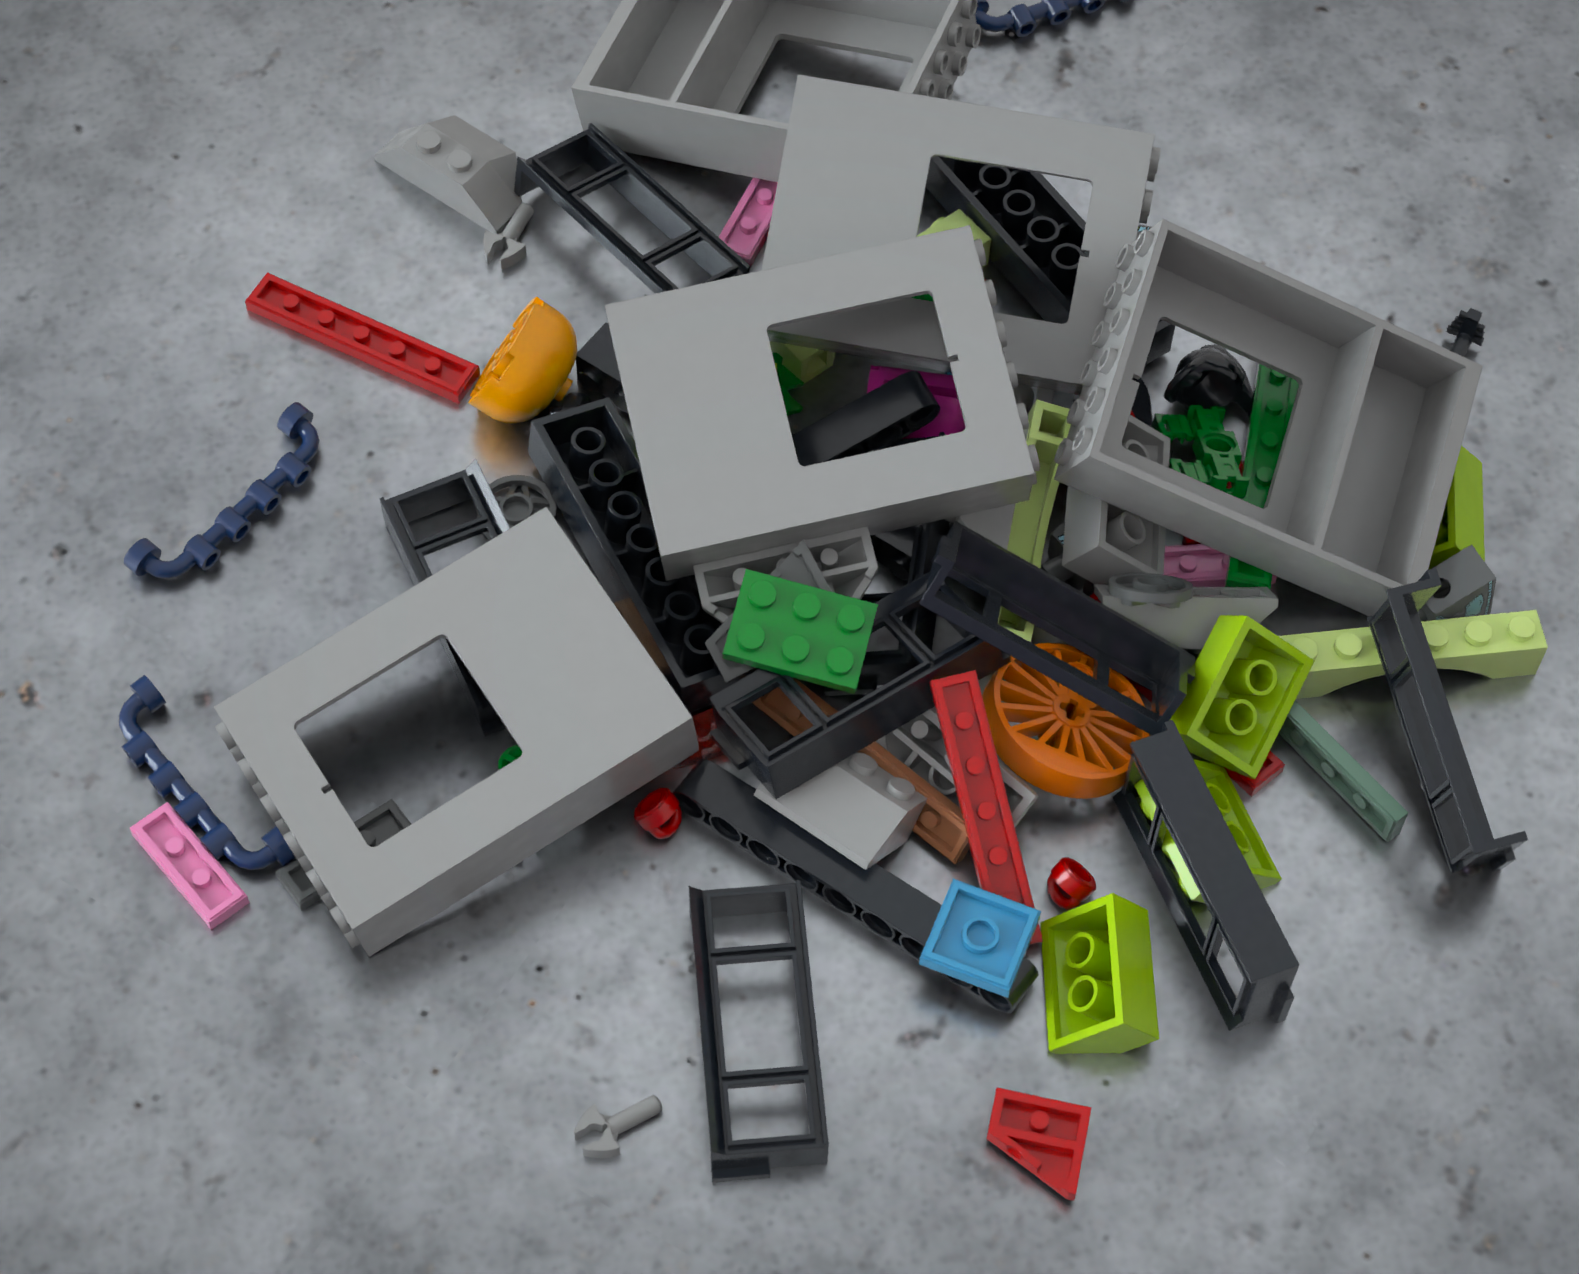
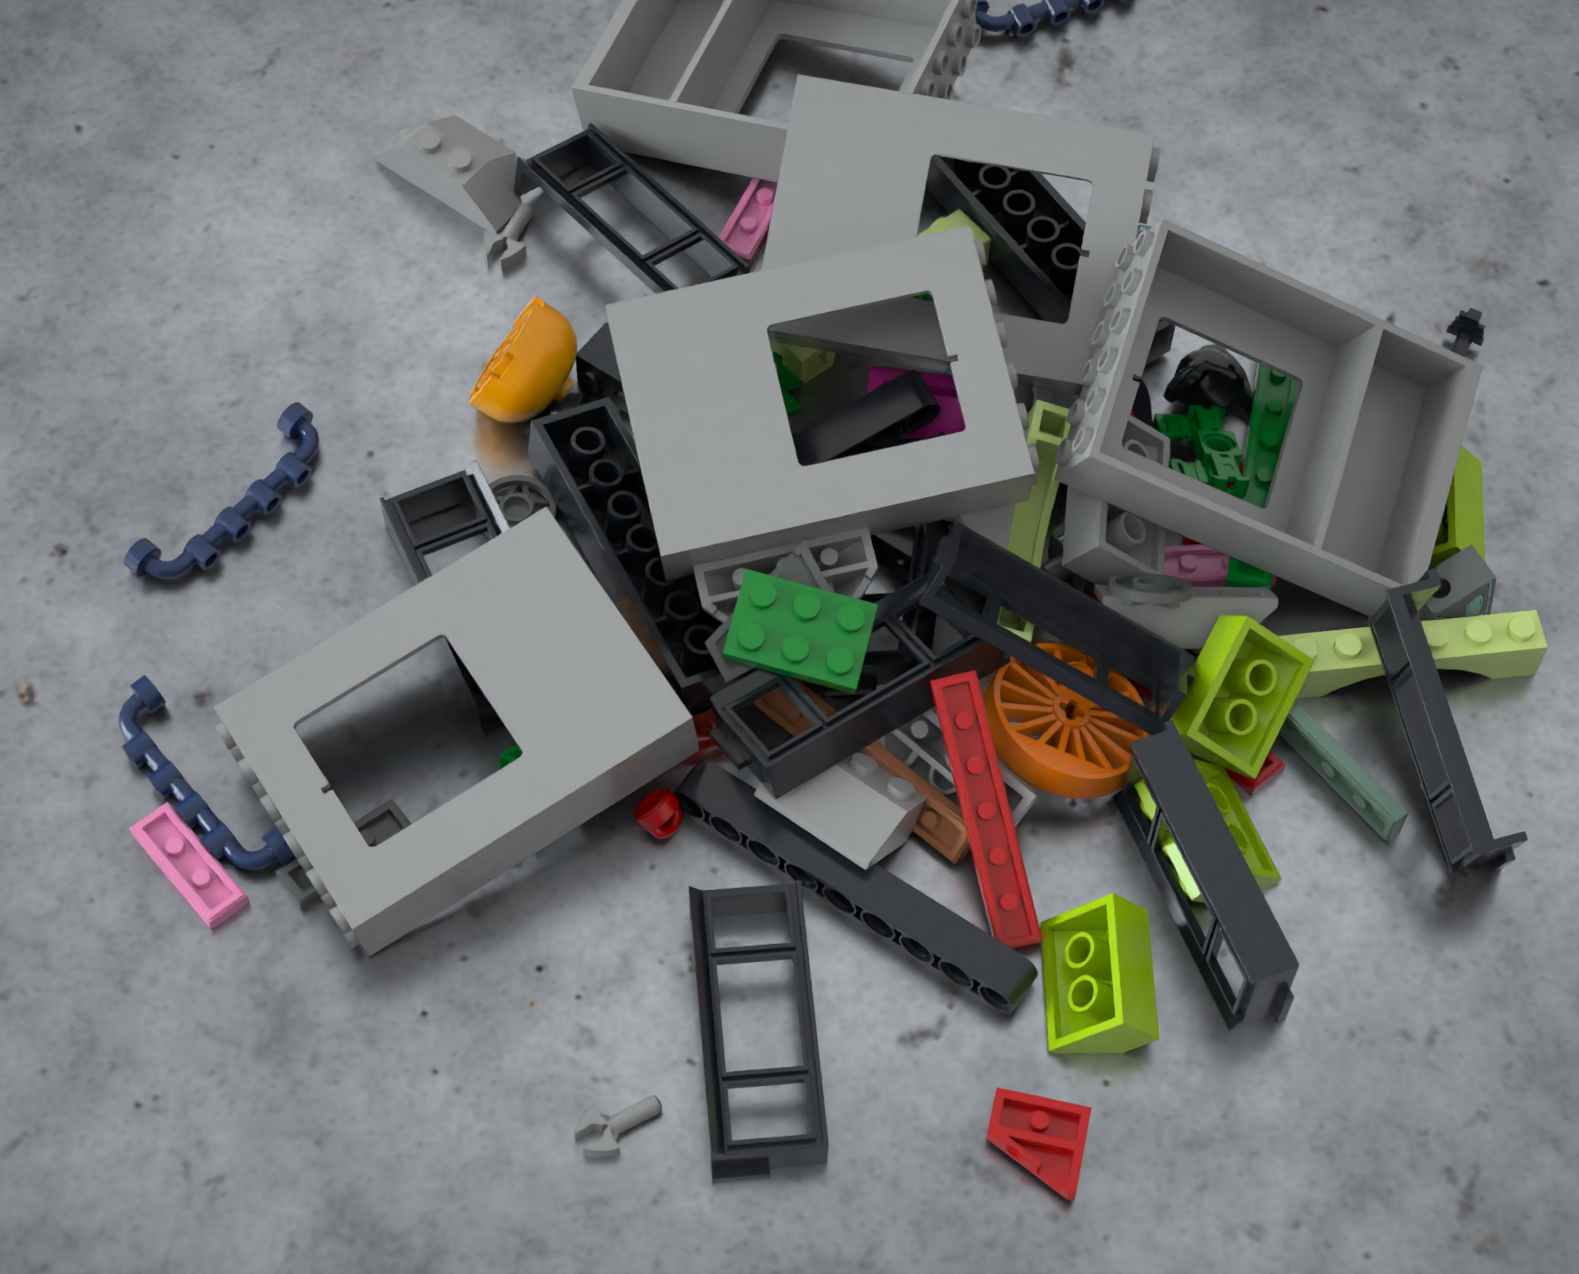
(363, 338): red tile -> none
(980, 938): dark azure tile -> none
(1073, 880): red tile -> none

